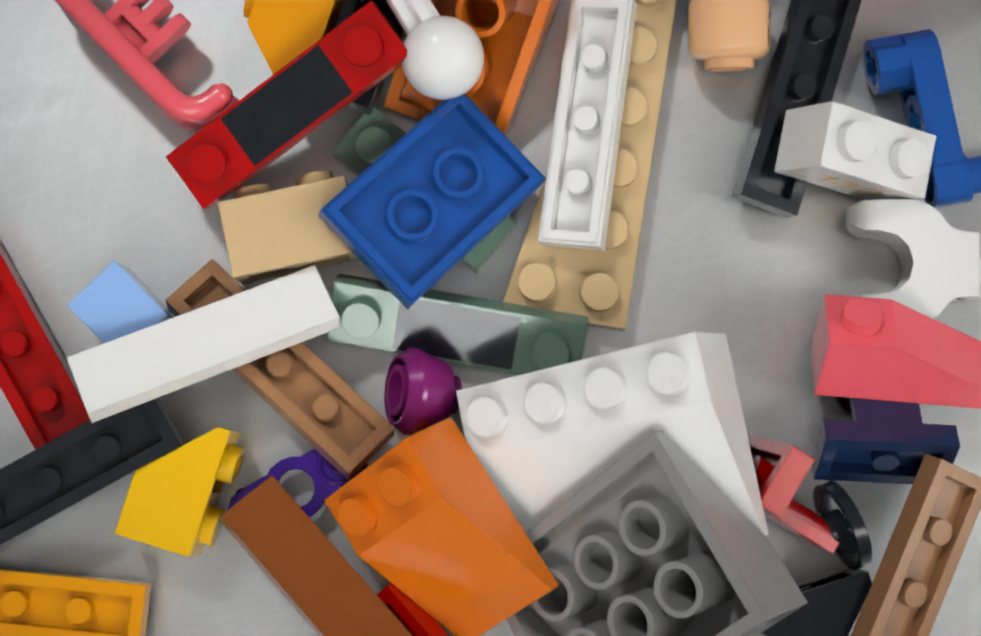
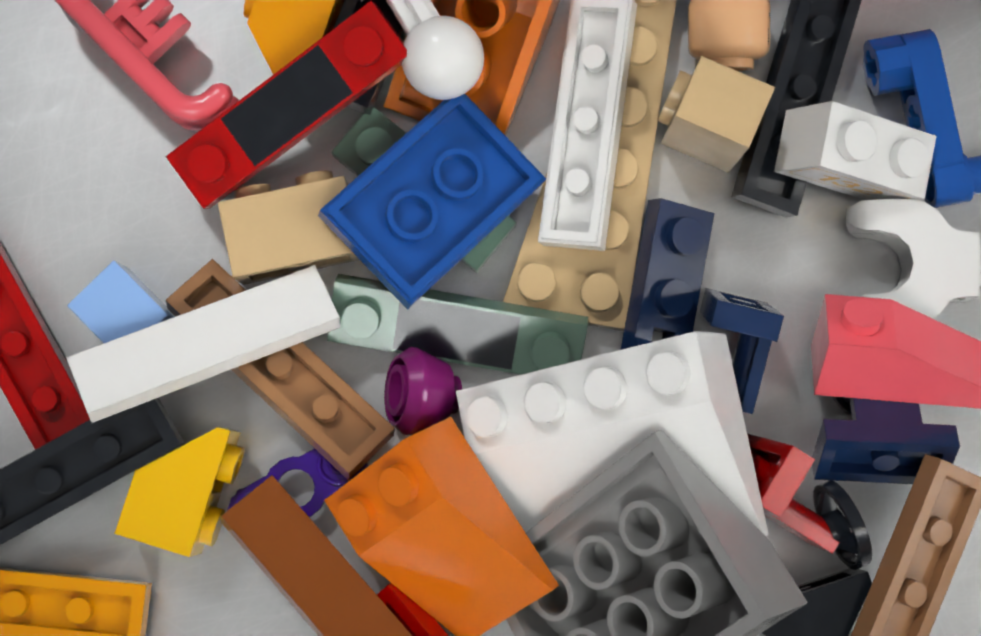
(667, 272): none -> dark blue plate
(714, 113): none -> tan brick
(757, 328): none -> dark blue piece

